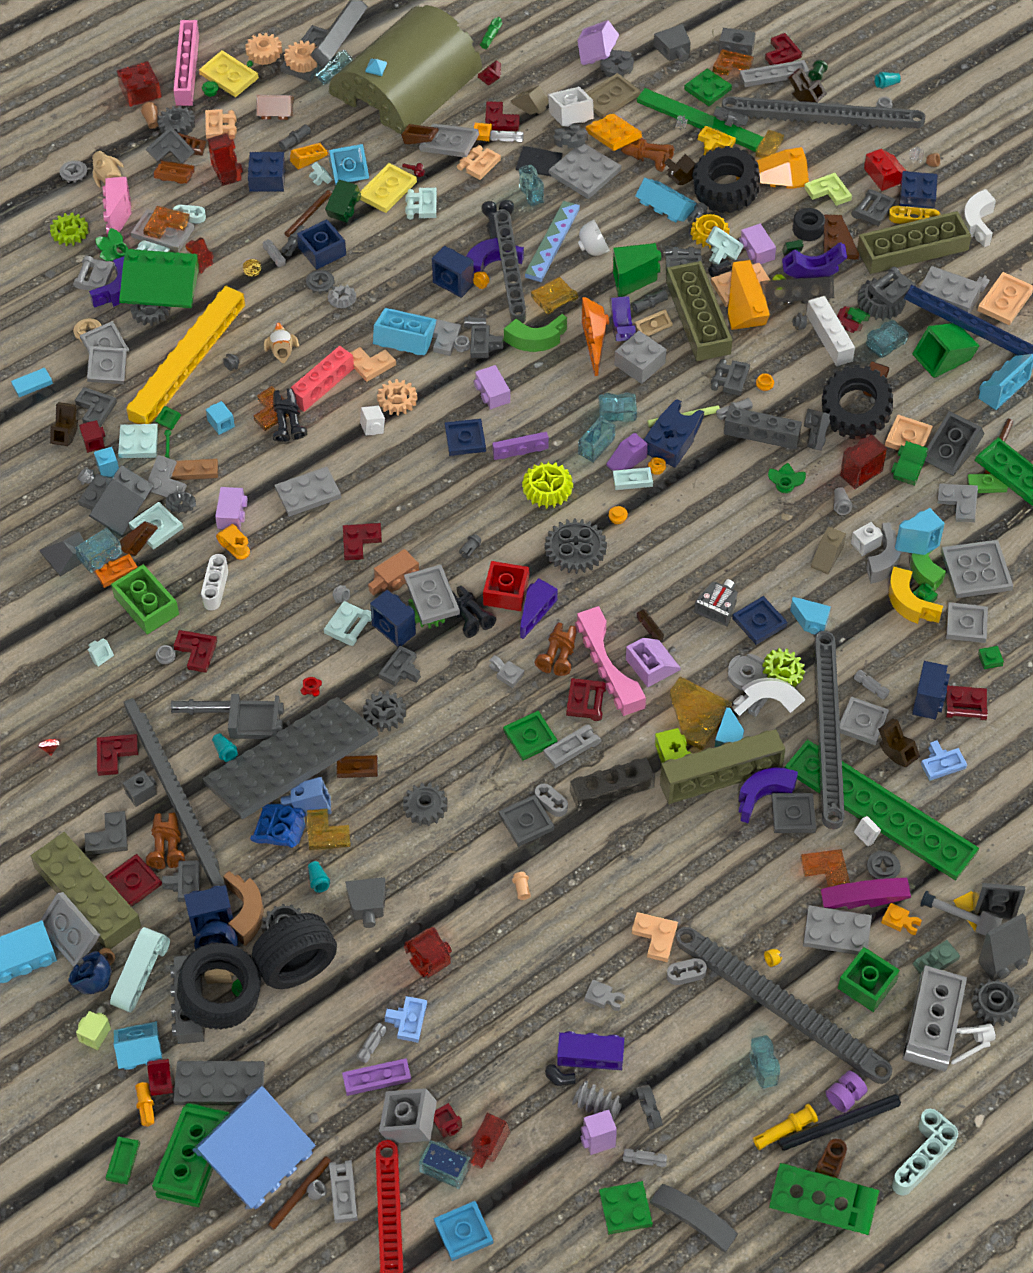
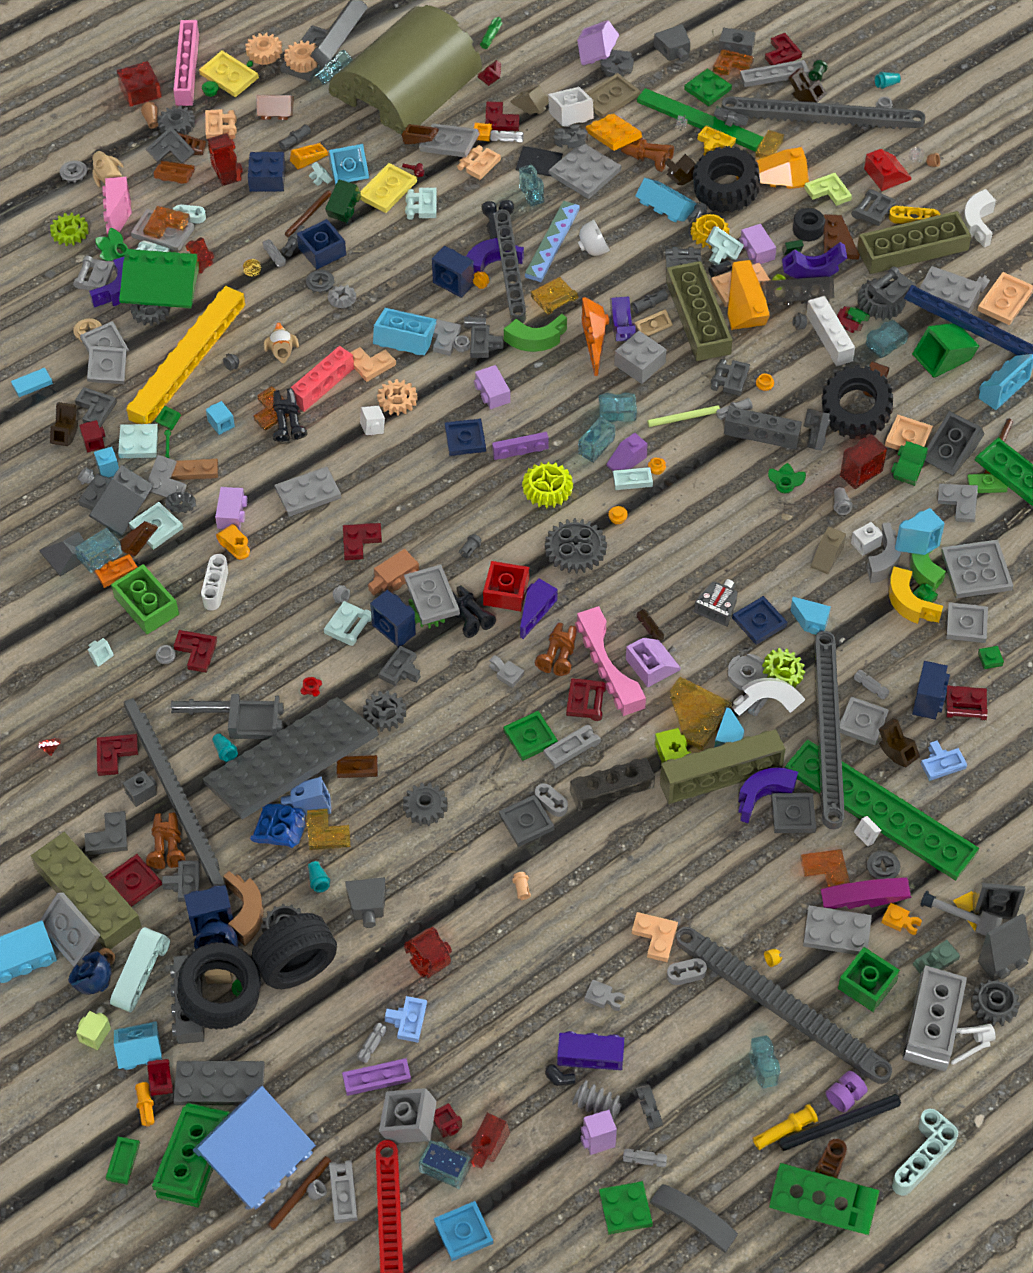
(376, 67): medium azure slope -> none
(635, 267): green slope -> none
(673, 434): dark blue brick -> none
(918, 190): dark blue brick -> none

